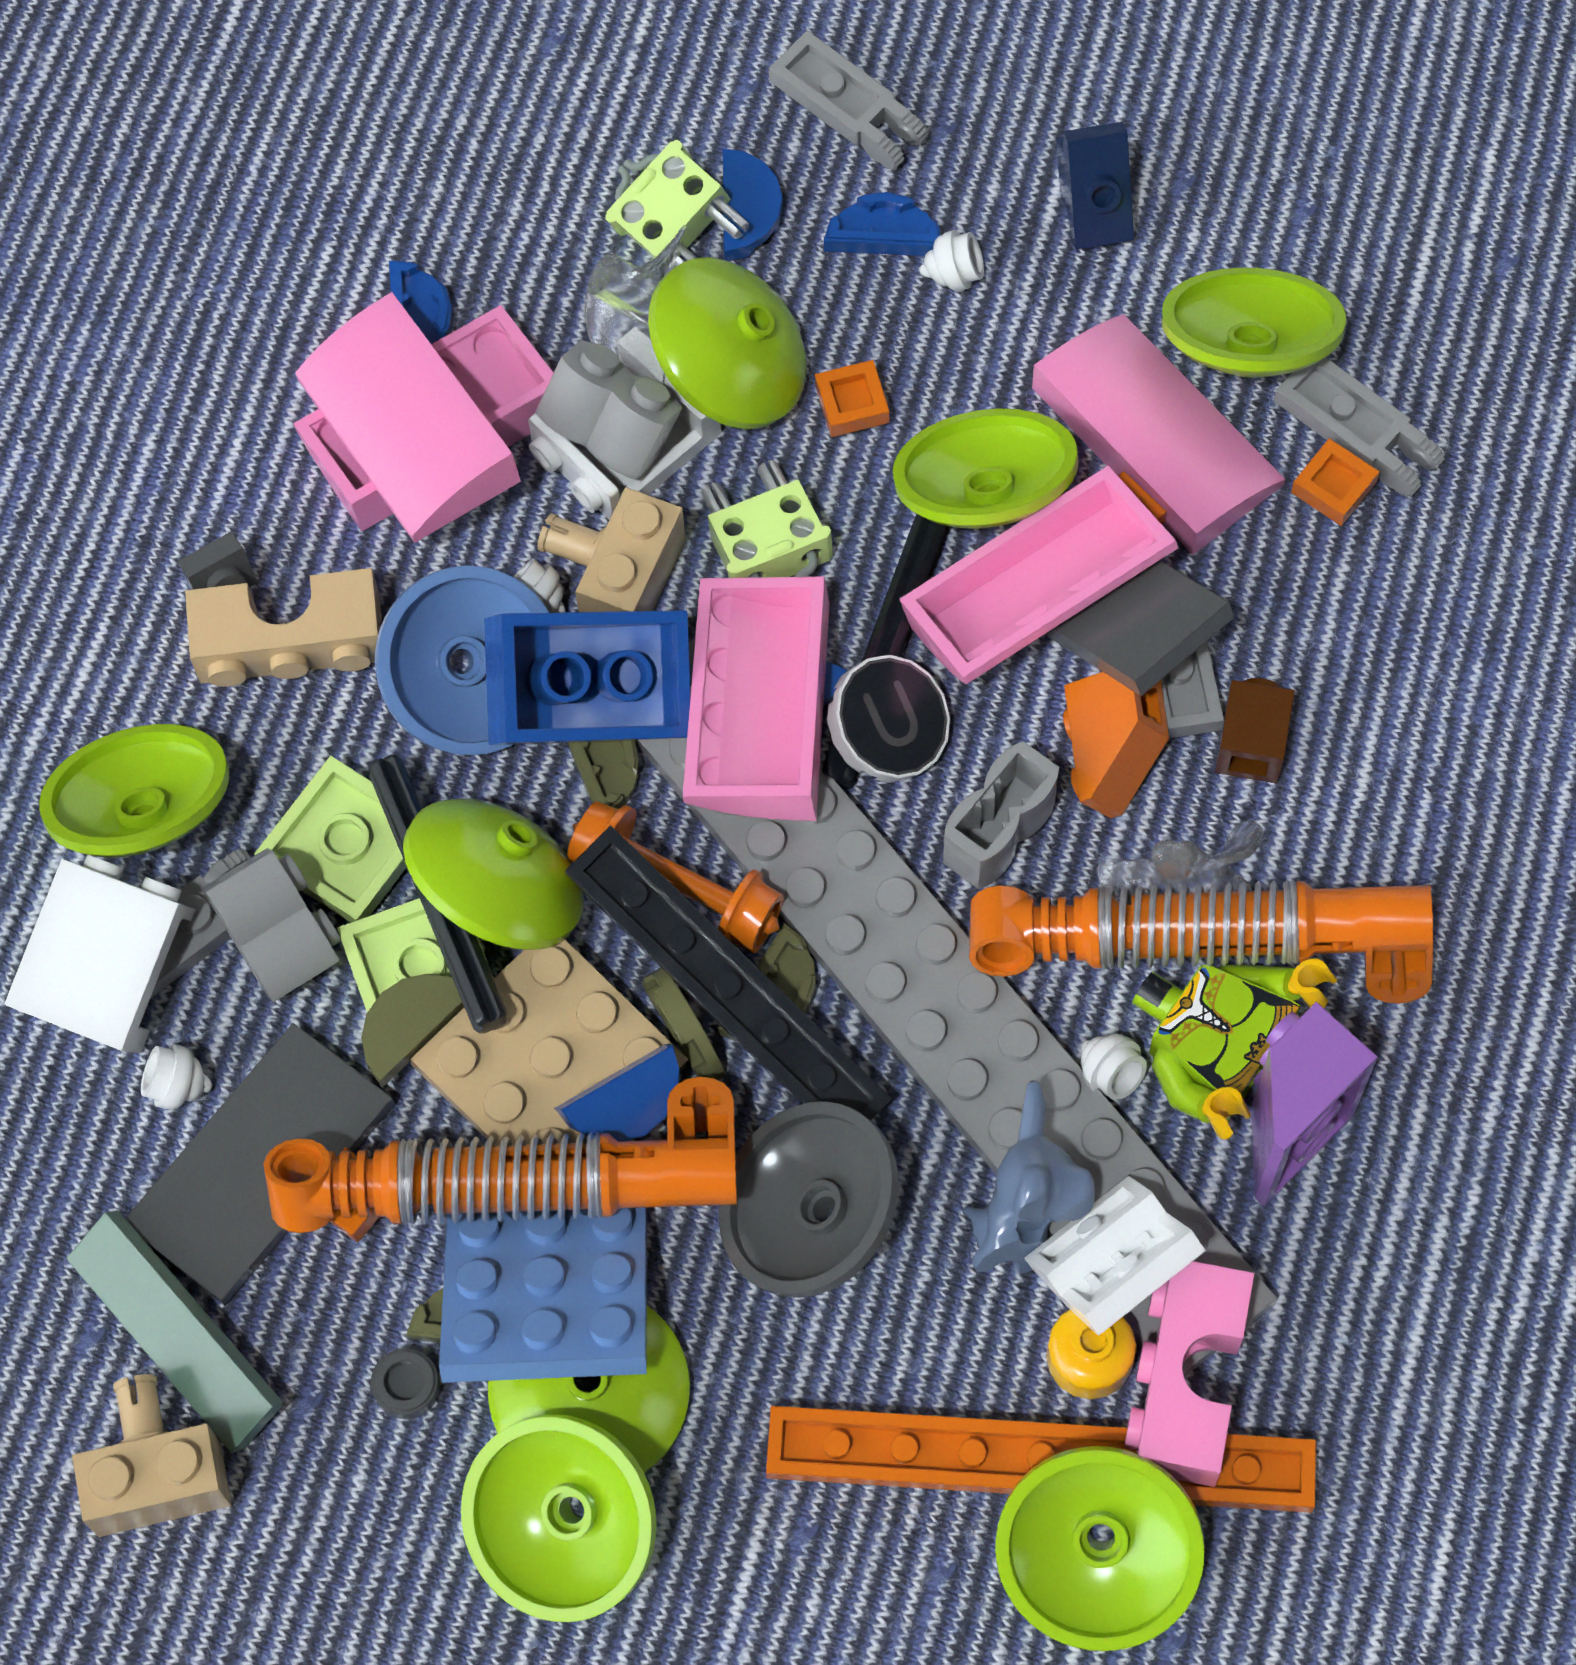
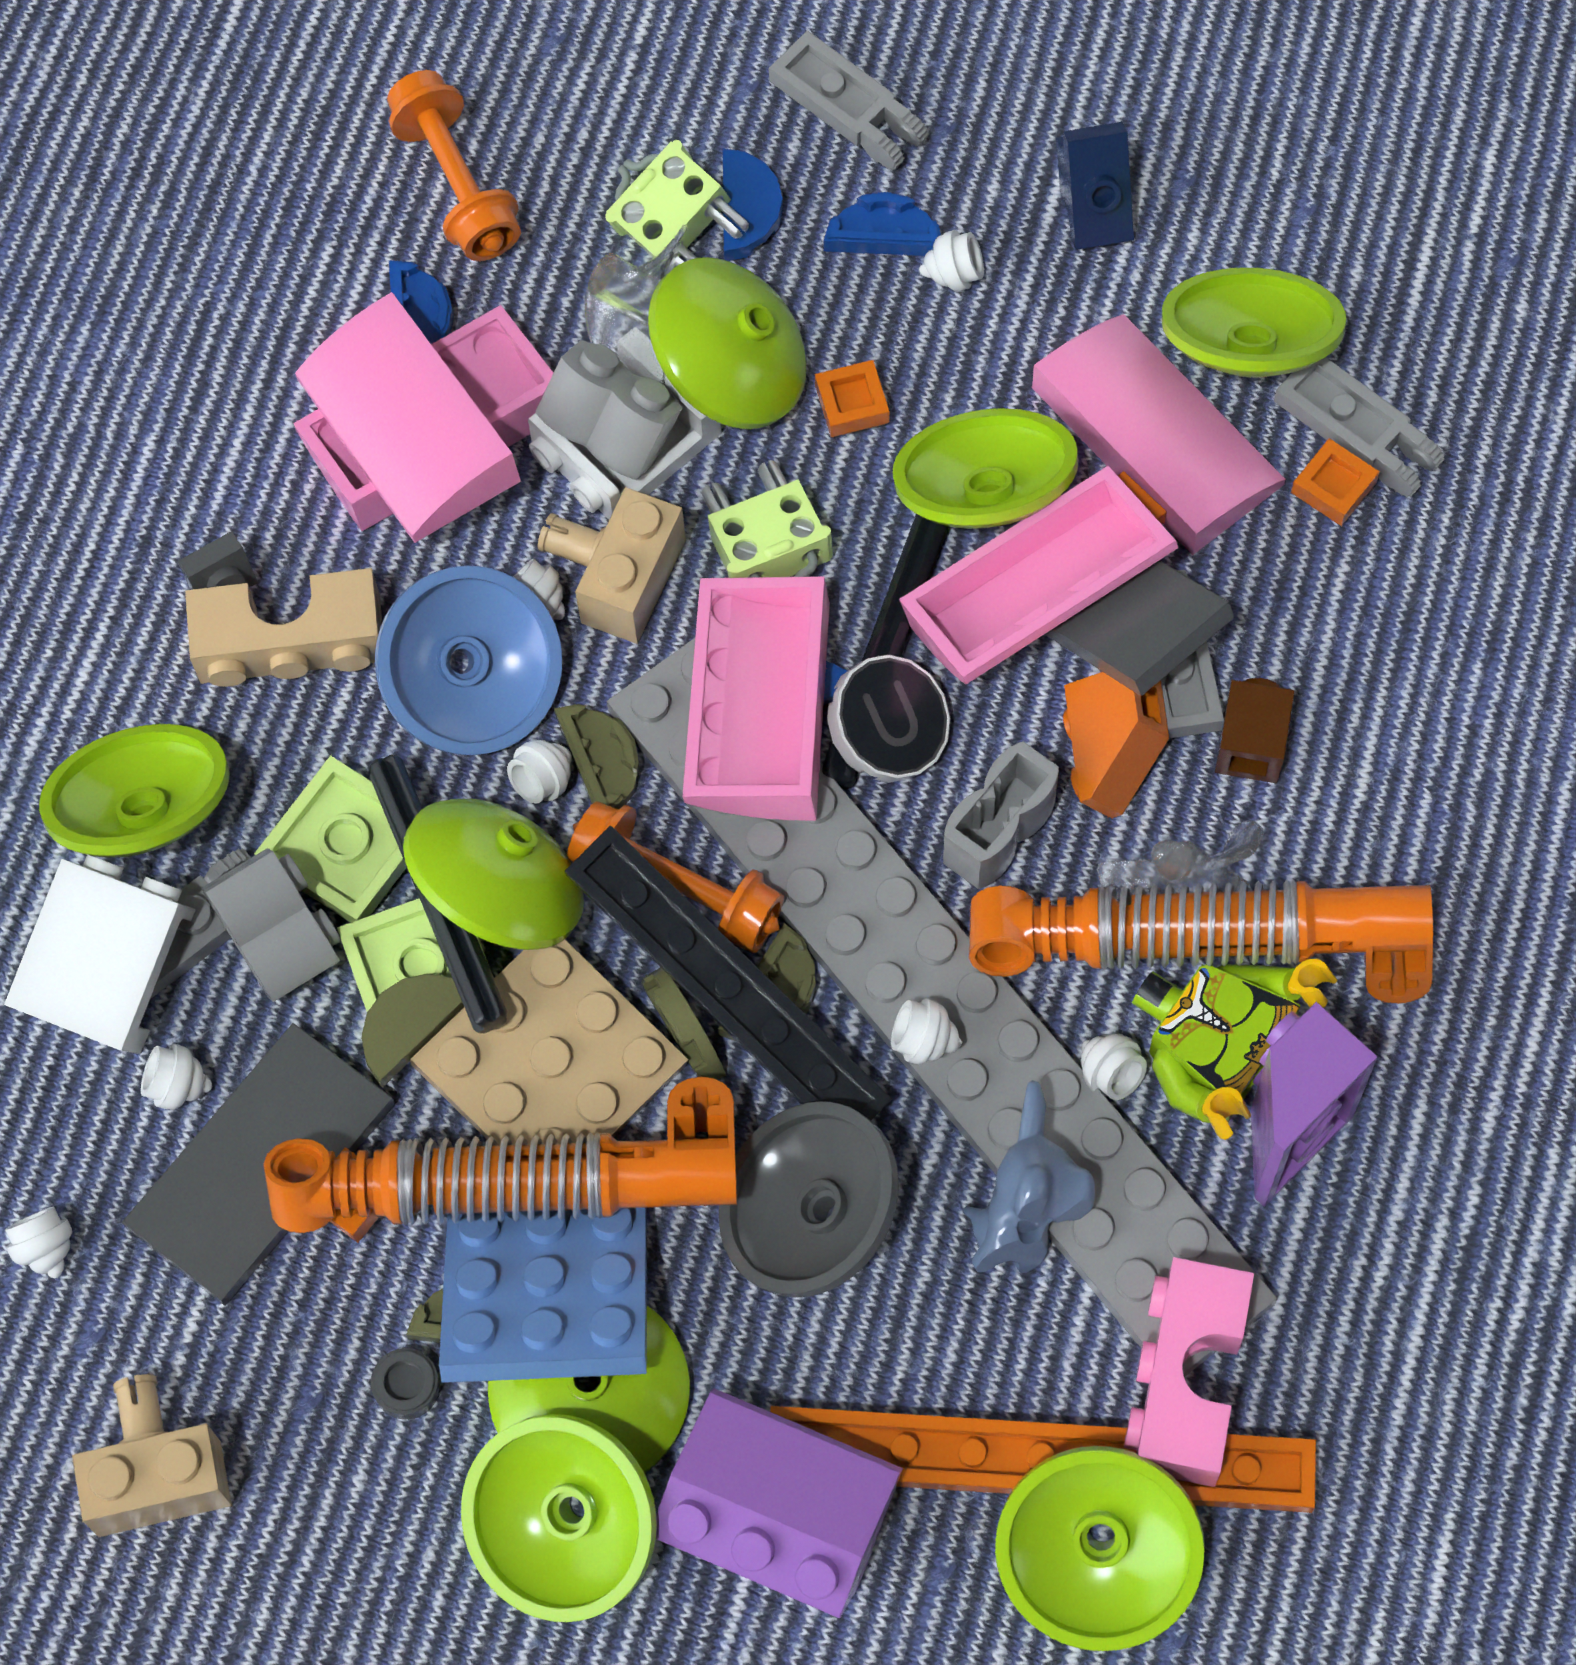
(40, 1242): none -> white plate
(175, 1331): tile -> none
(482, 221): none -> orange piece
(540, 770): none -> white plate
(587, 676): blue slope -> none
(627, 1101): blue tile -> none
(776, 1502): none -> medium lavender slope
(924, 1032): none -> white plate
(1087, 1362): yellow head -> none
(1114, 1255): white slope -> none

